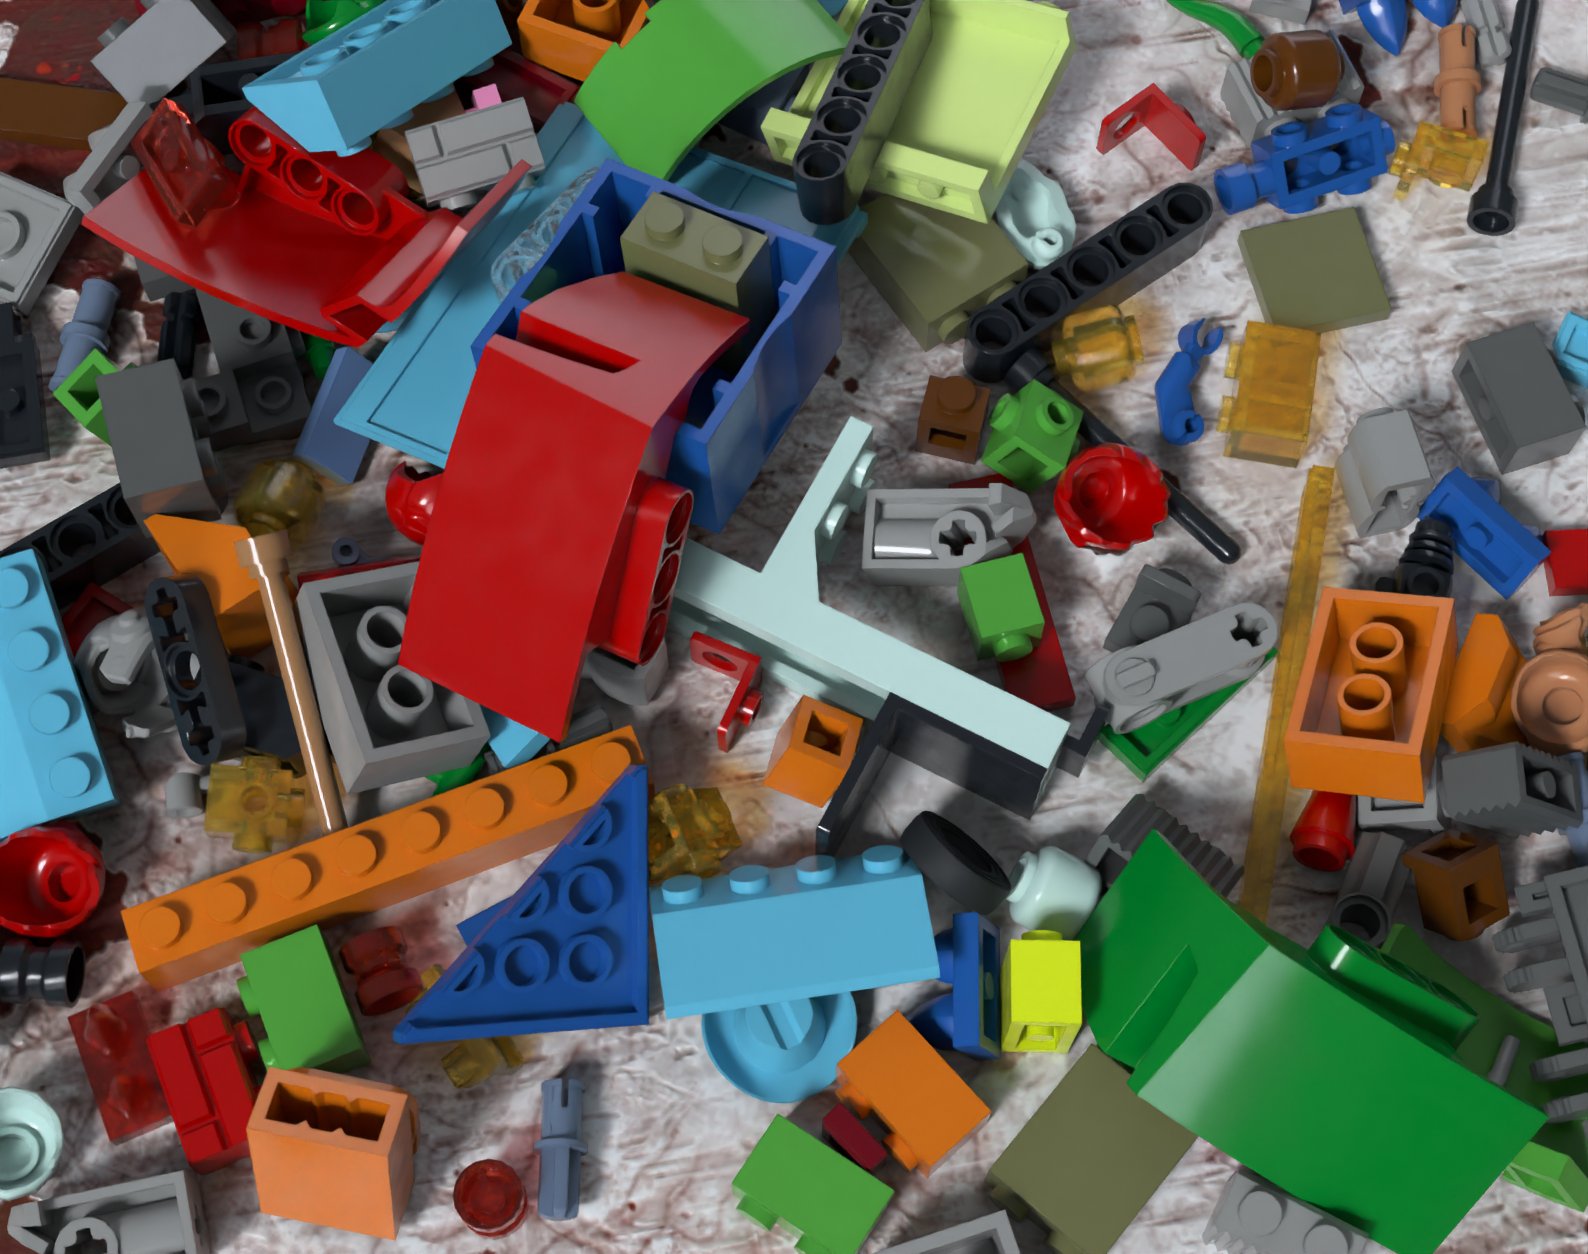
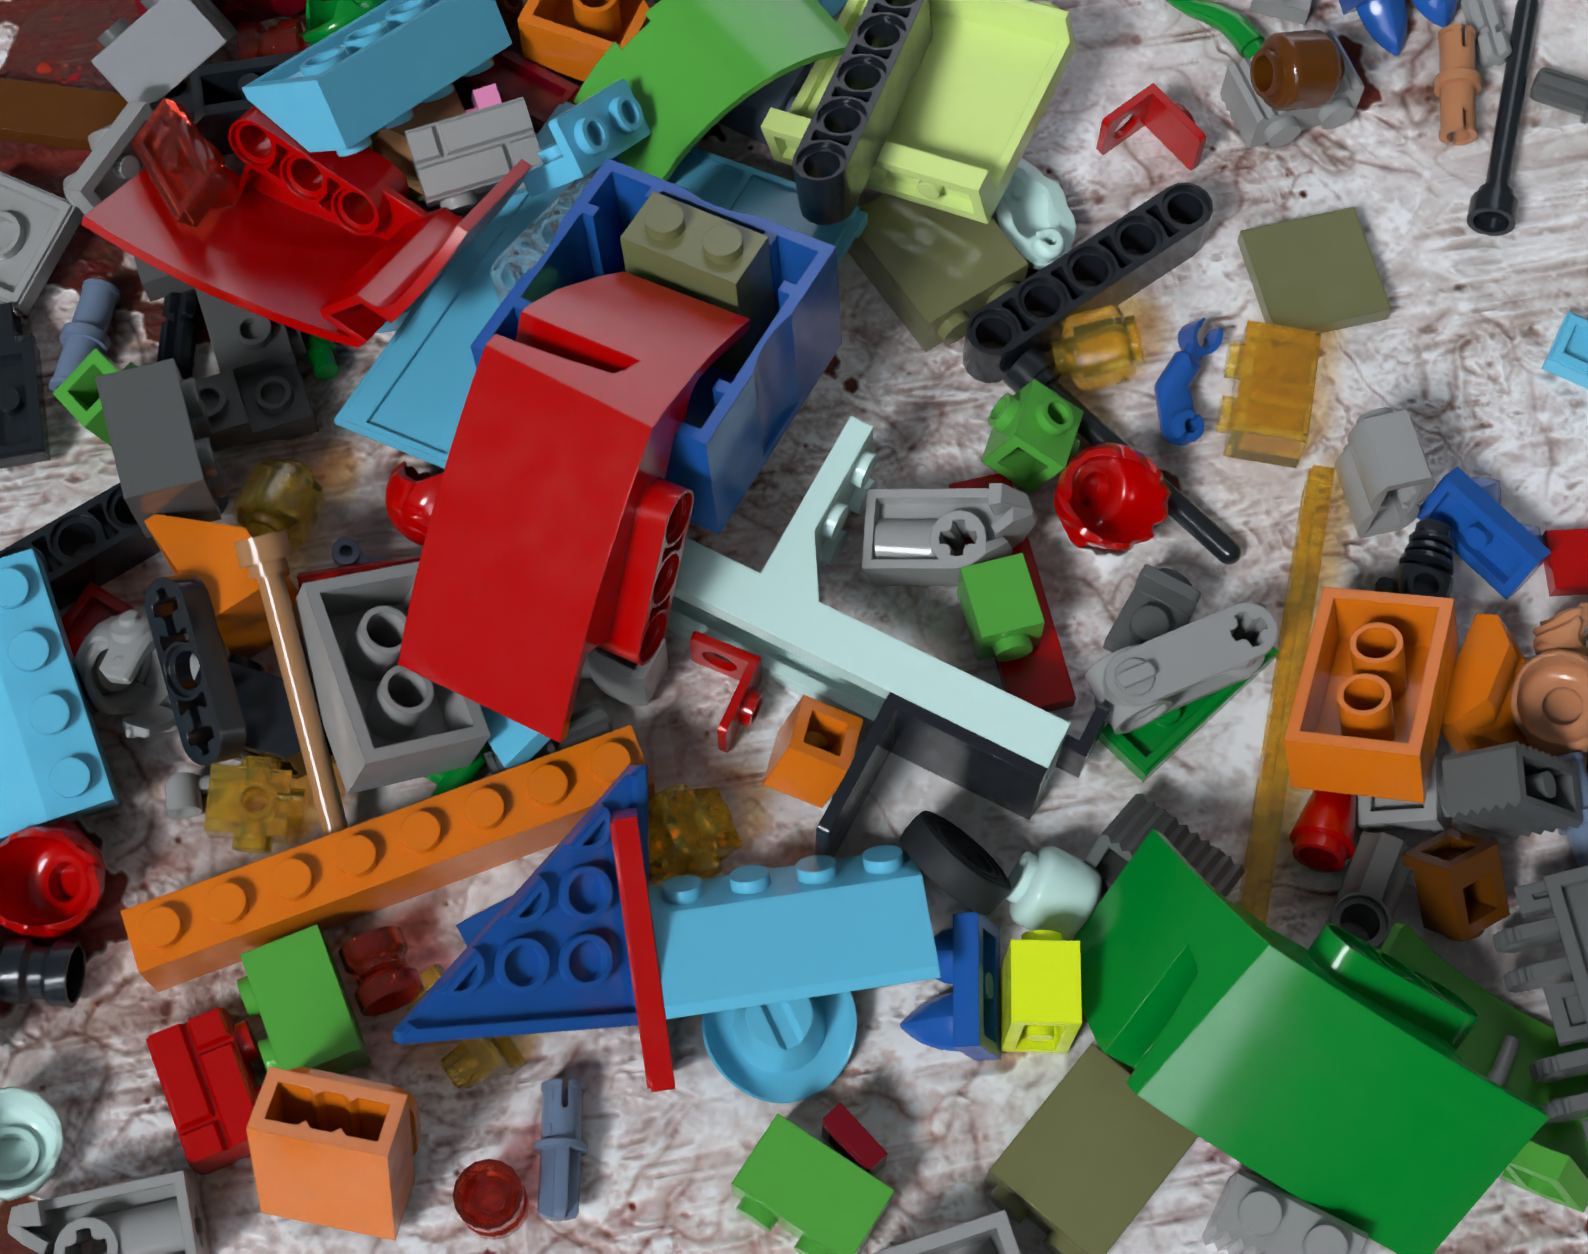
(120, 1067): clear red tile -> none
(322, 444): medium blue tile -> none
(587, 136): none -> medium azure bracket
(642, 950): none -> red tile
(910, 1096): orange brick -> none
(957, 407): reddish brown brick -> none
(1310, 164): blue brick -> none
(1438, 155): clear yellow bracket -> none
(1519, 398): dark grey brick -> none

